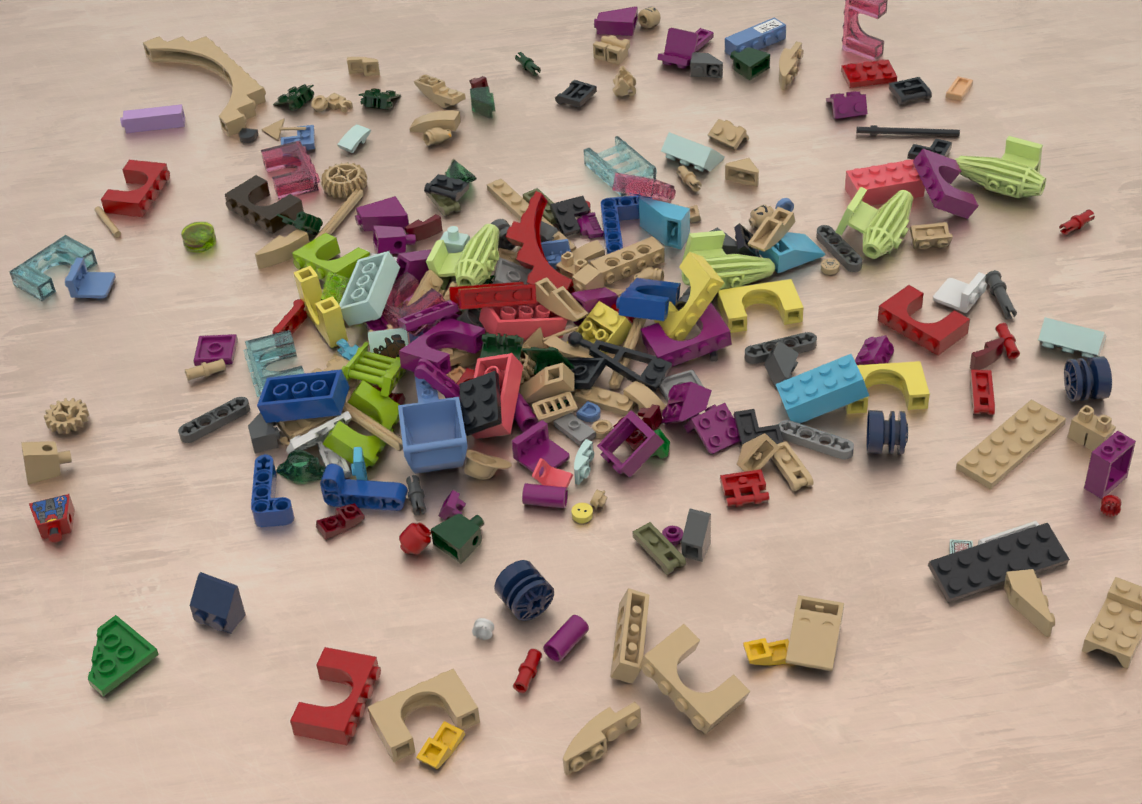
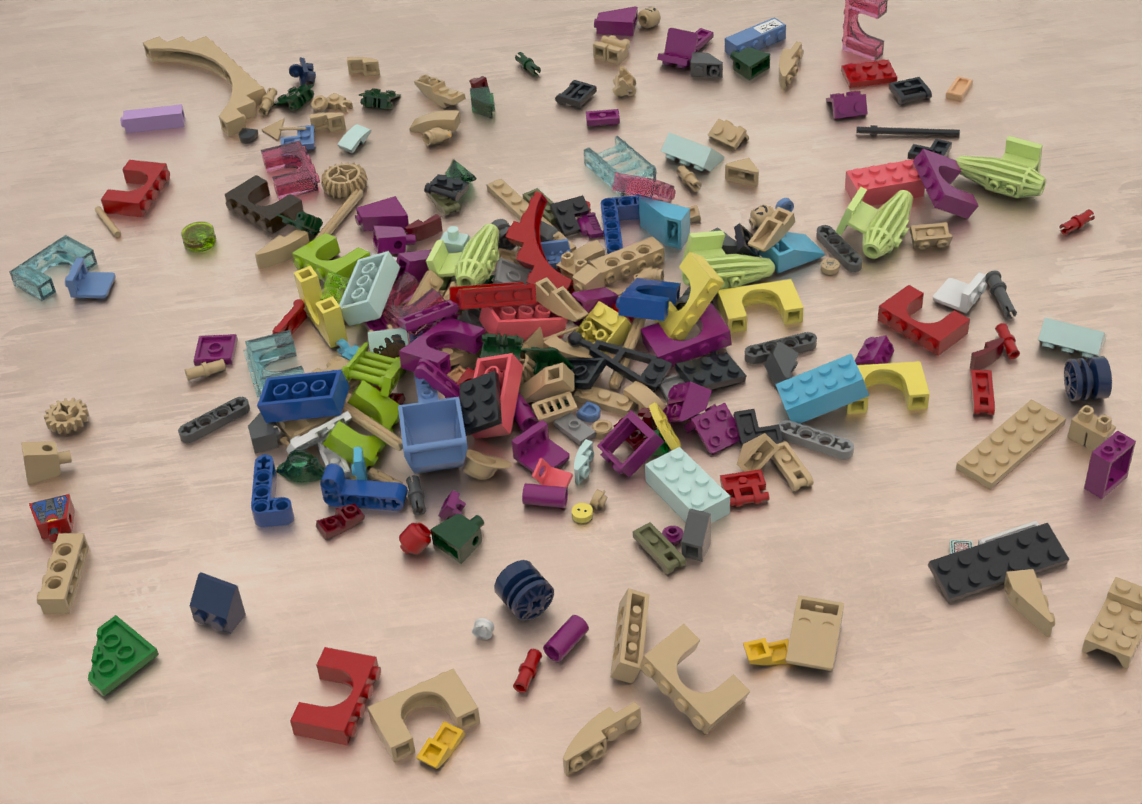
(63, 573): none -> tan brick
(267, 101): none -> tan pin
(303, 71): none -> dark blue hips
(329, 121): none -> tan slope
(375, 475): none -> tan axle
(602, 117): none -> magenta plate
(664, 427): none -> light yellow tile
(686, 485): none -> light aqua brick
(711, 371): none -> black plate
(886, 432): dark blue wheel -> none
(1114, 505): red bush -> none

